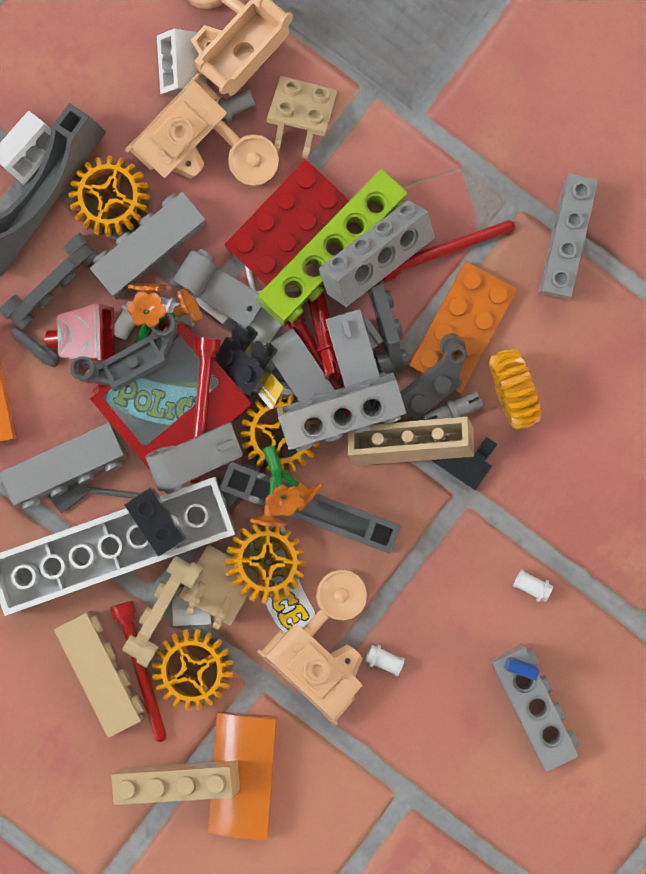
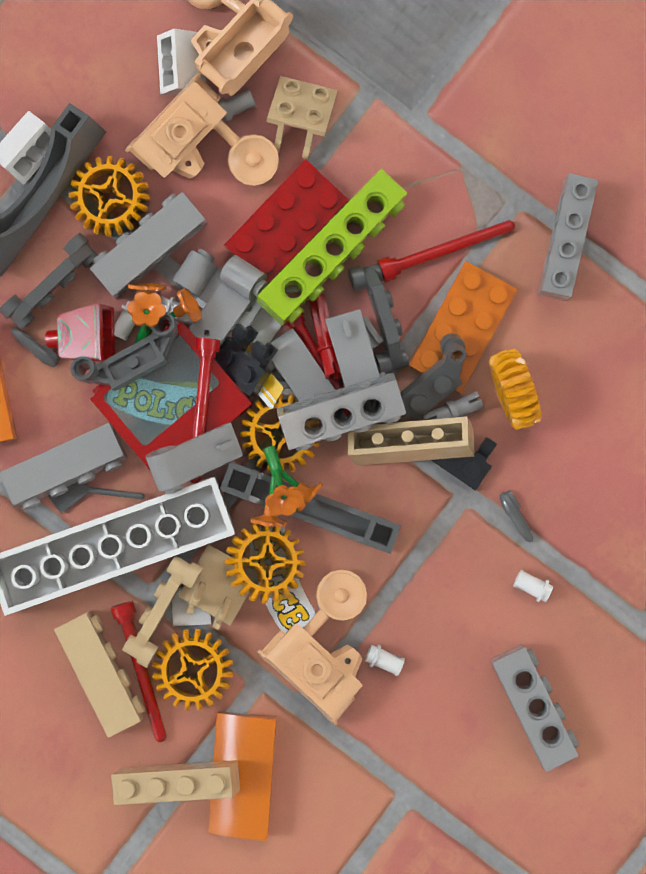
(155, 521): black brick -> none
(227, 305): none -> light grey door
(377, 253): light grey brick -> none
(512, 508): none -> dark grey piece
(521, 668): blue tile -> none

